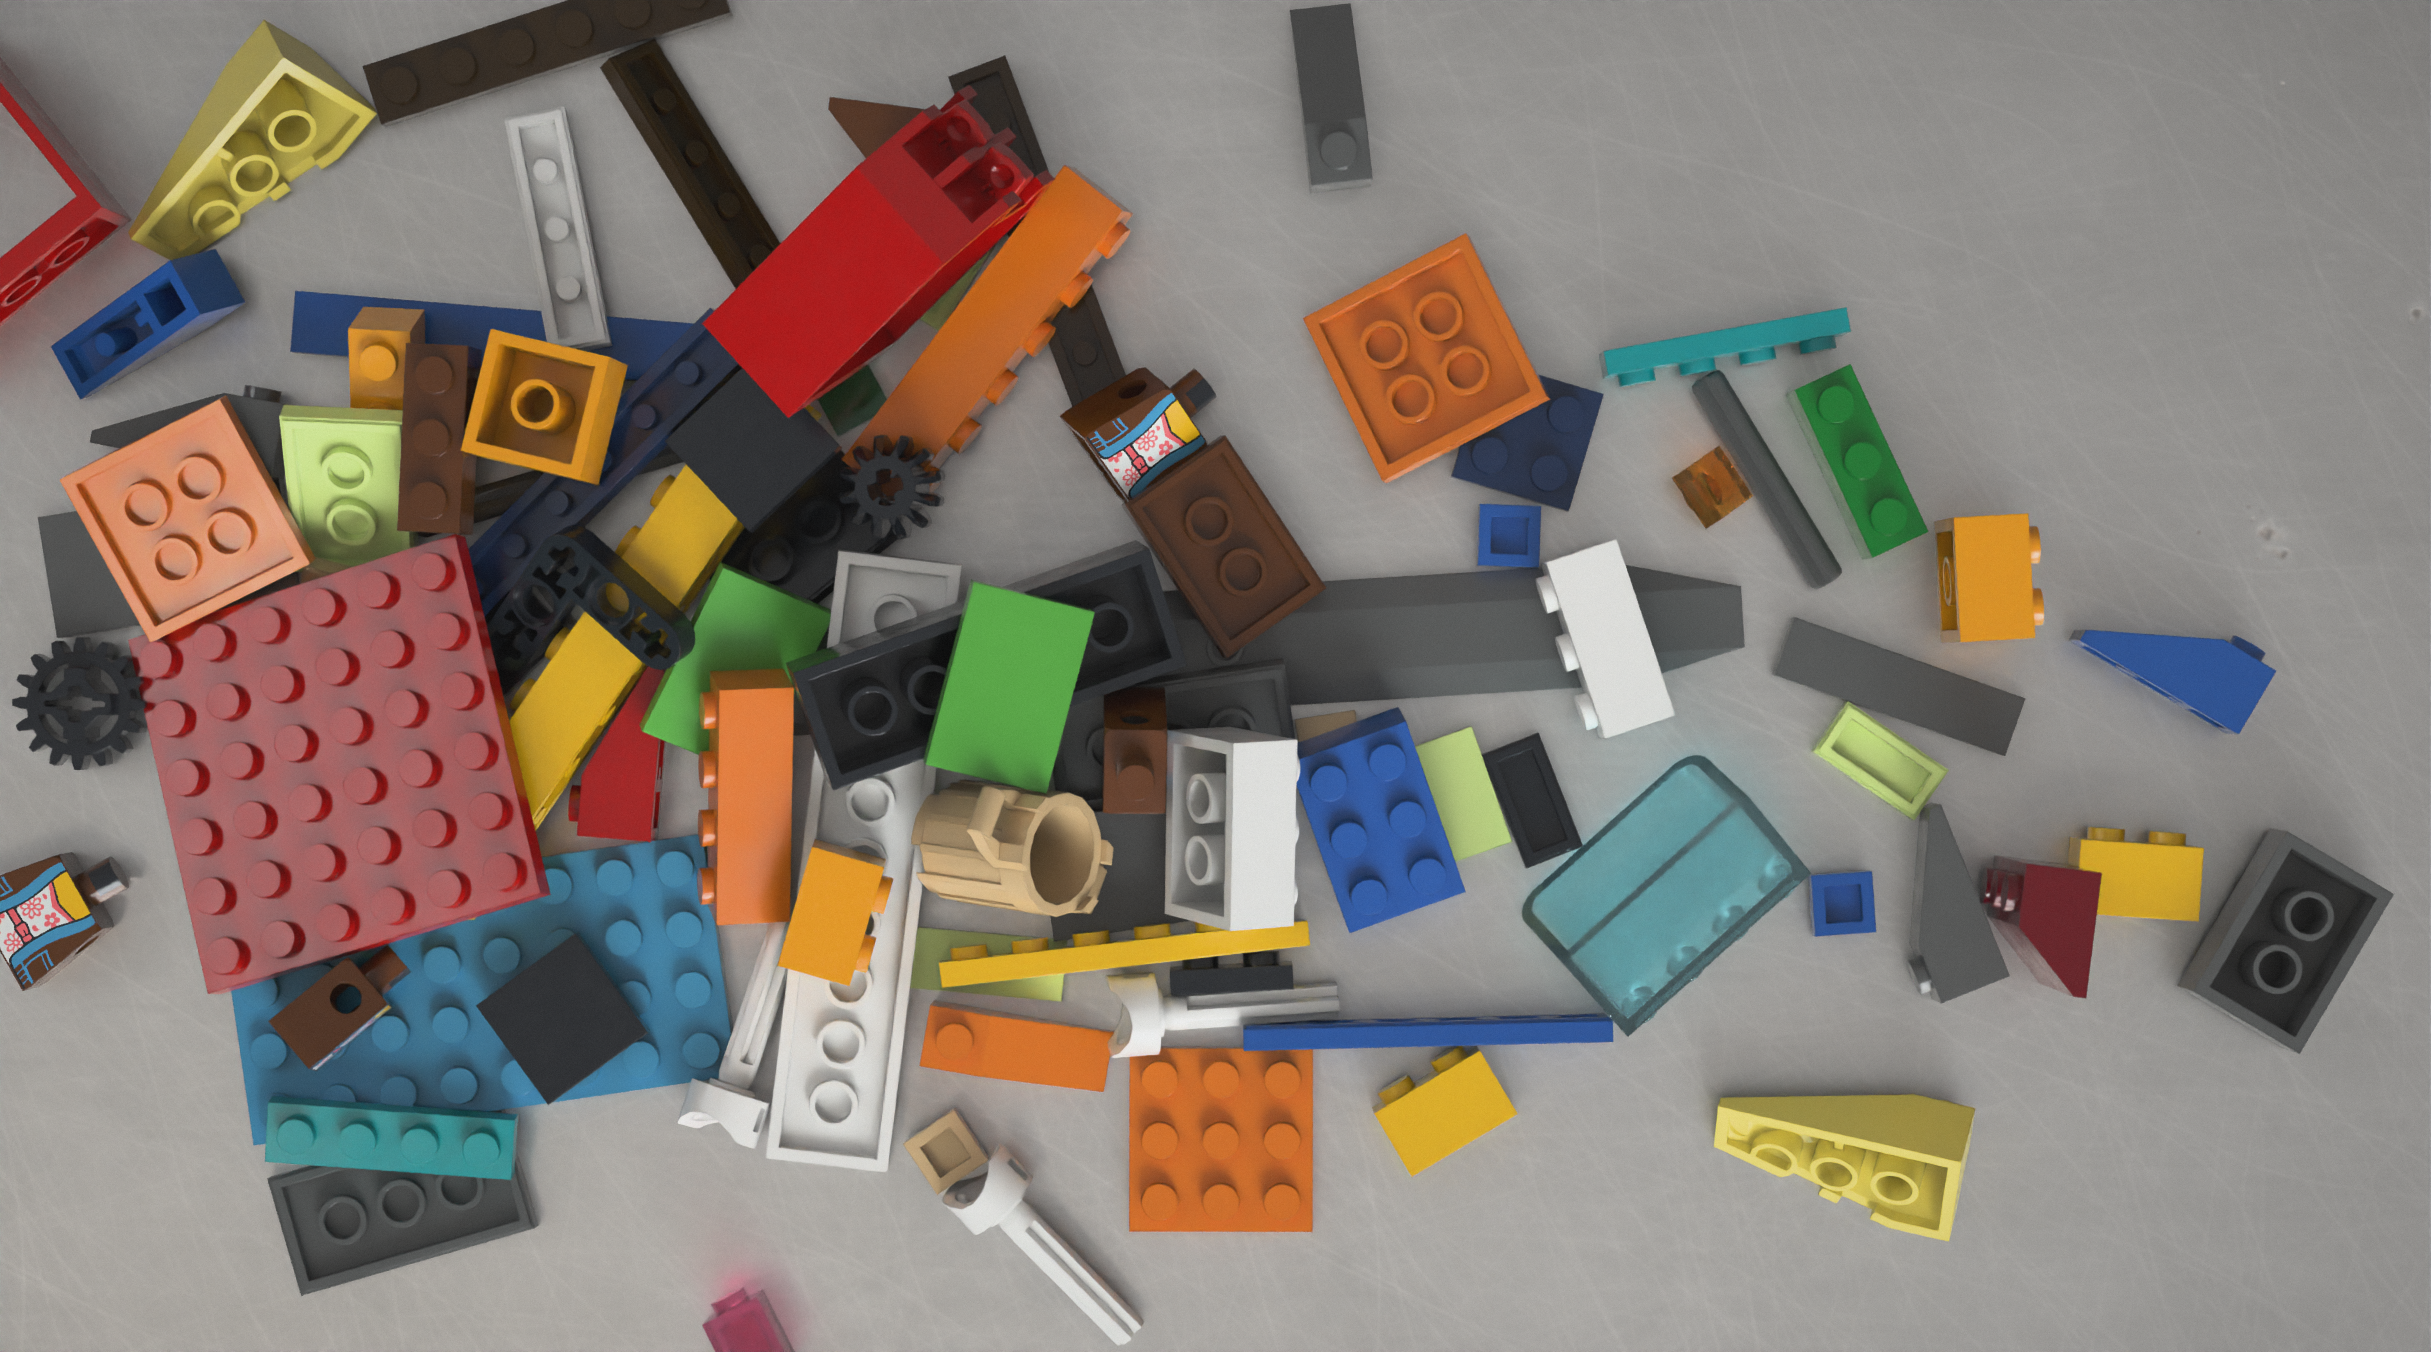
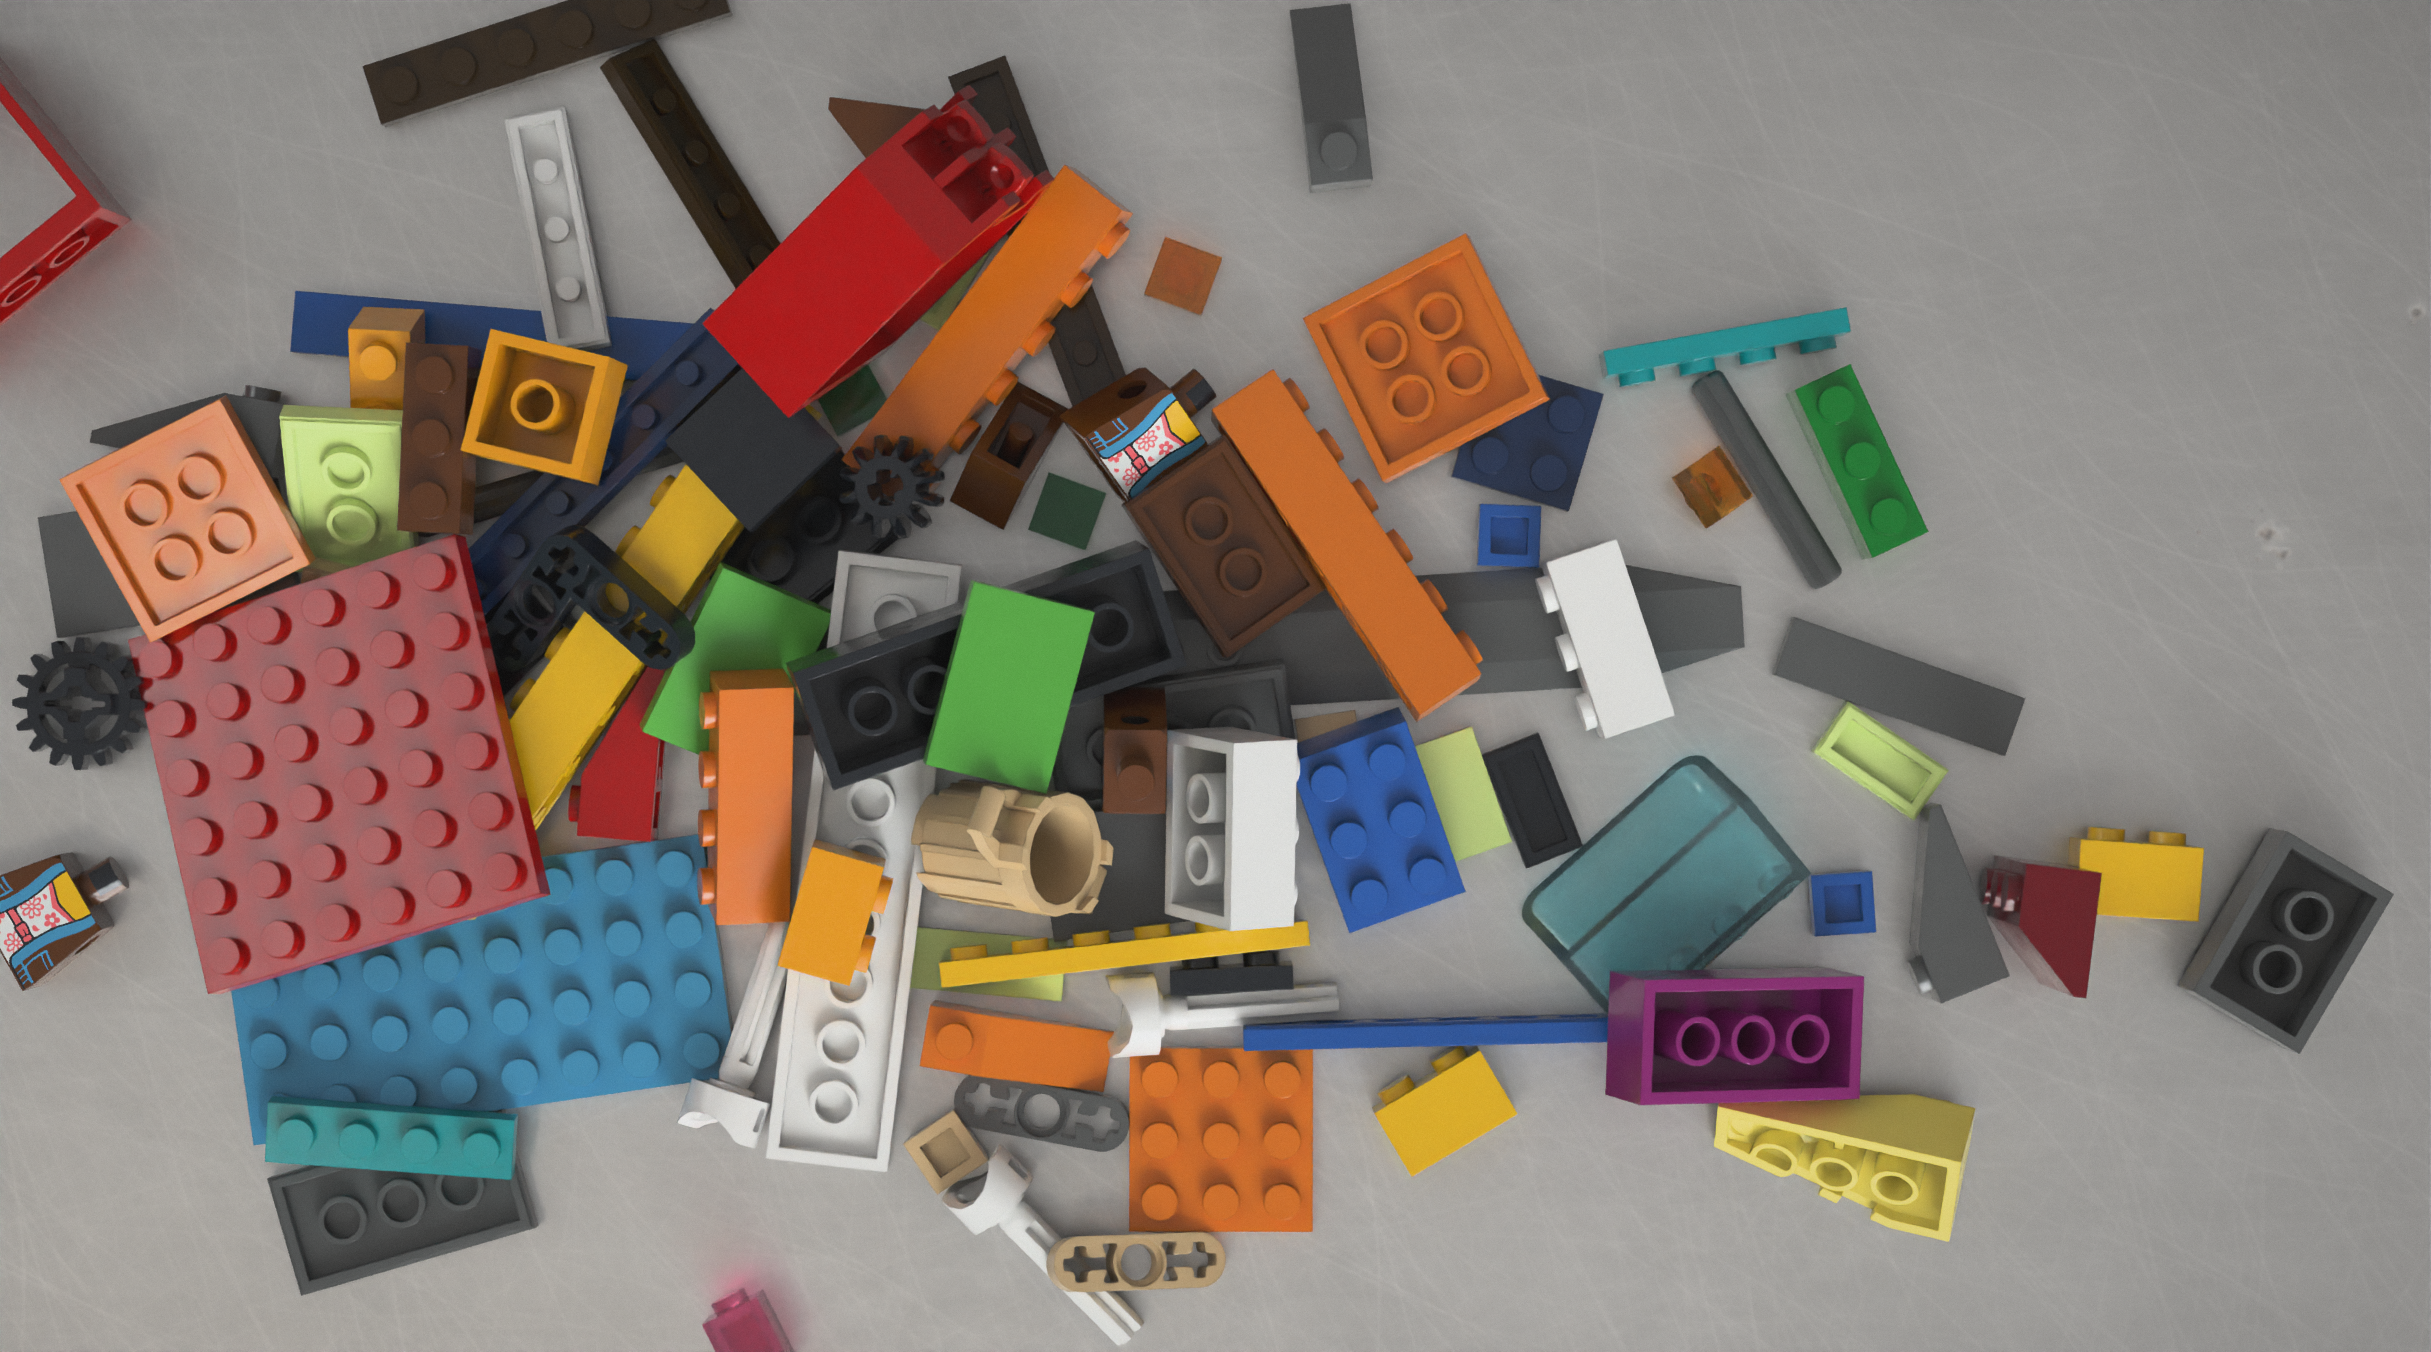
(148, 321): blue slope -> none
(257, 131): light yellow wedge -> none
(313, 1021): reddish brown torso -> none
(563, 1018): black tile -> none
(1008, 455): none -> reddish brown slope
(1067, 511): none -> clear green tile
(1084, 1133): none -> dark grey beam
(1178, 1276): none -> tan beam
(1183, 276): none -> clear orange plate
(1347, 545): none -> orange brick
(1734, 1035): none -> magenta brick
(1987, 578): light orange brick -> none
(2202, 675): blue slope -> none

